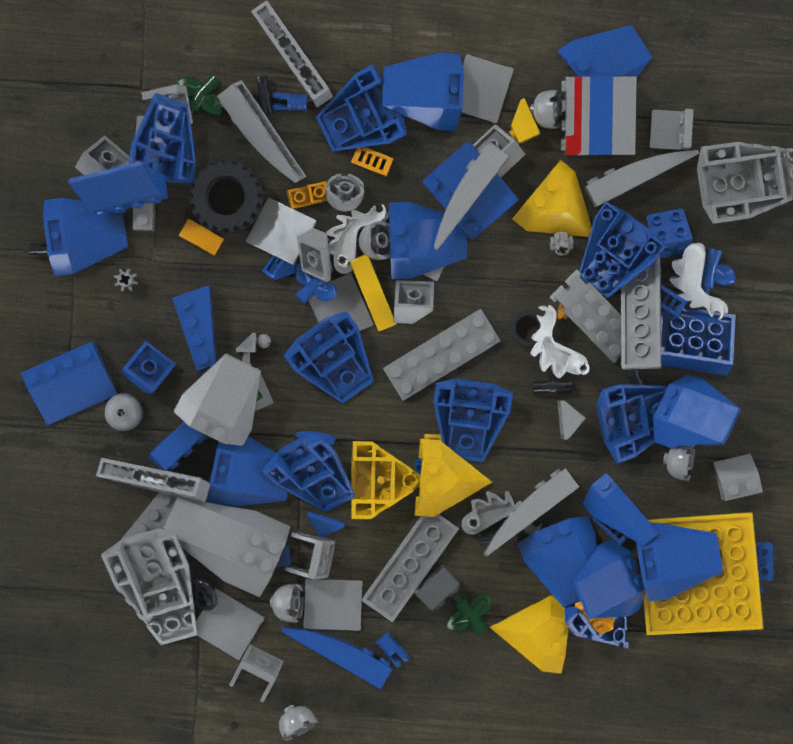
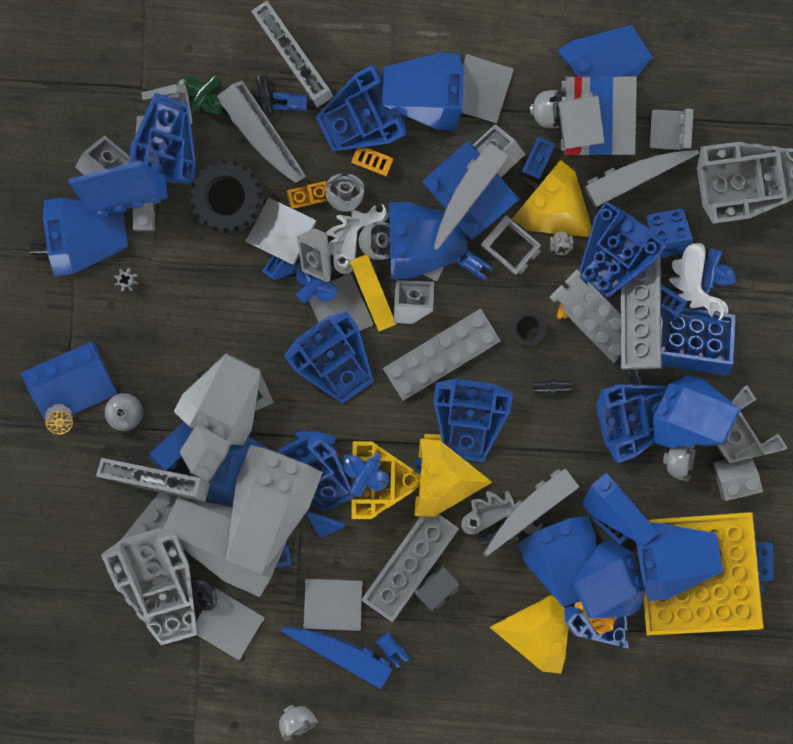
(59, 419): none -> light grey wheel
(148, 368): blue slope -> none
(198, 326): blue wedge -> none
(201, 237): light orange slope -> none
(204, 452): none -> light grey slope
(250, 345): light grey piece -> none
(260, 664): light grey hose -> none
(267, 506): none -> light grey wedge
(287, 602): light grey cylinder -> none
(320, 560): light grey hose -> none
(365, 473): none -> blue plant
(469, 613): dark green plant -> none
(473, 264): none -> blue hinge
(496, 232): none -> light grey window
(523, 124): yellow slope -> none
(538, 158): none -> blue plate
(554, 354): white animal -> none
(568, 419): light grey slope -> none
(580, 120): none -> light grey brick
(742, 441): none -> light grey wing

